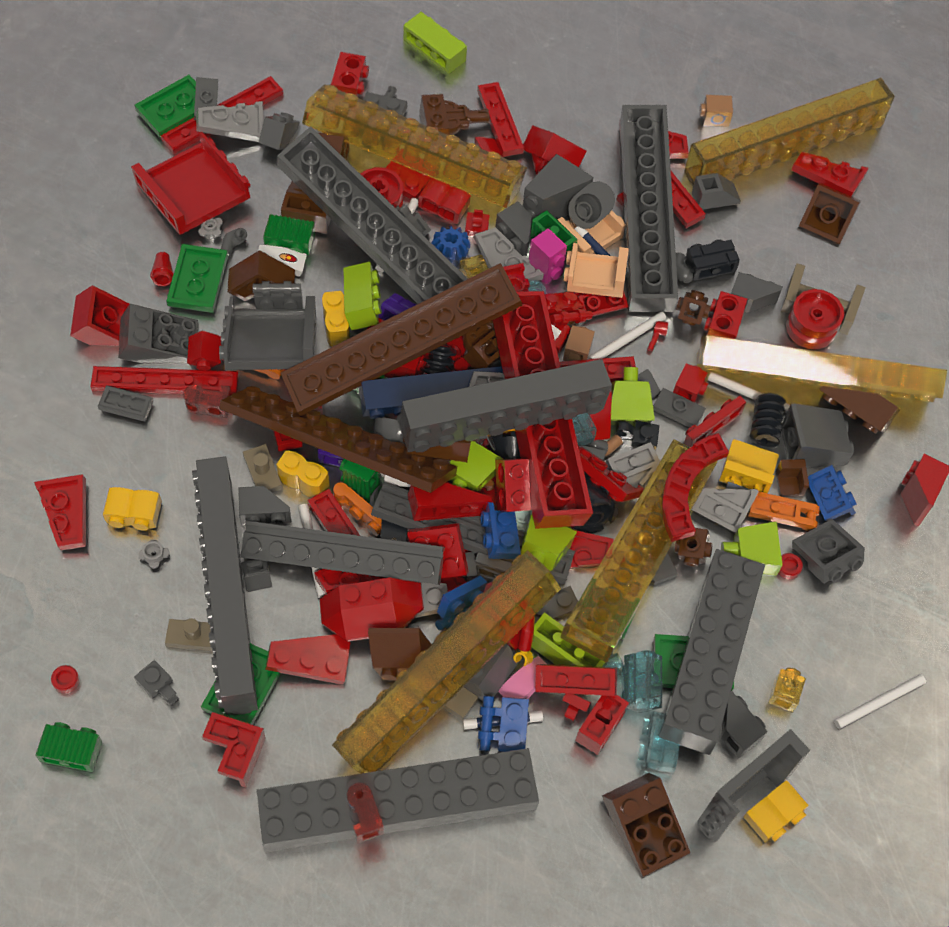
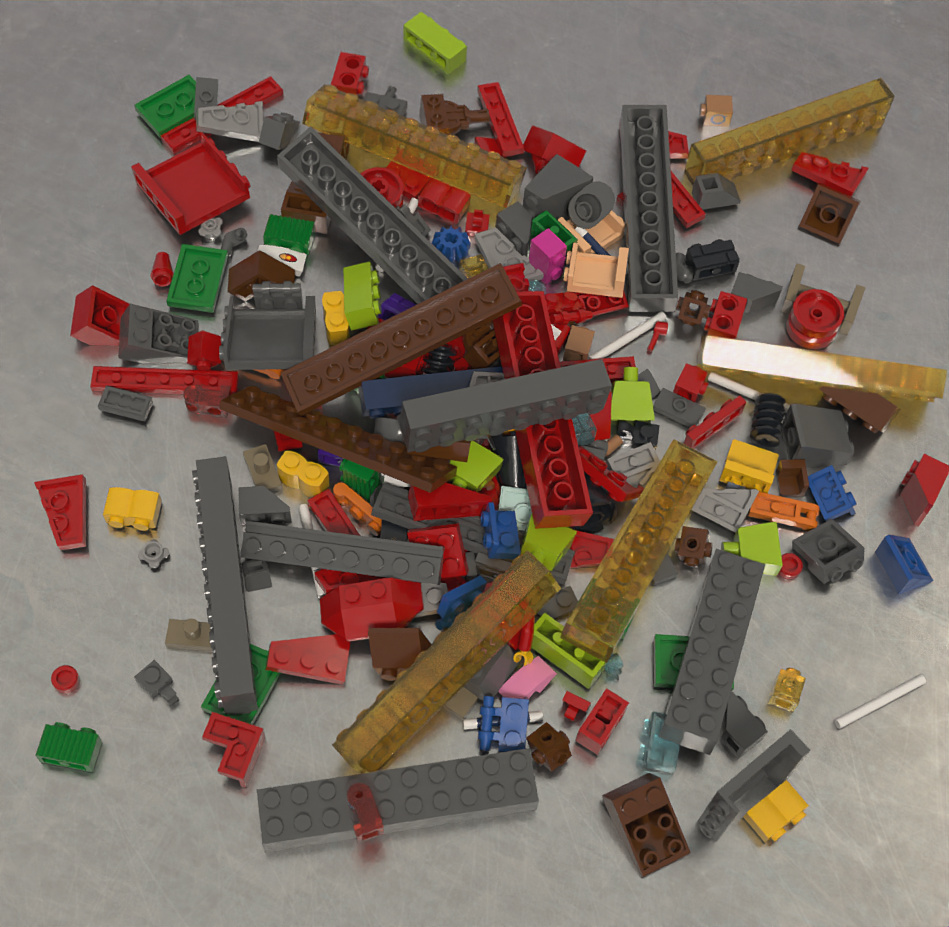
(513, 484): red brick -> none
(549, 747): none -> reddish brown brick
(576, 679): red plate -> none
(642, 681): clear light blue brick -> none
(679, 481): red tile -> none
(902, 563): none -> blue slope

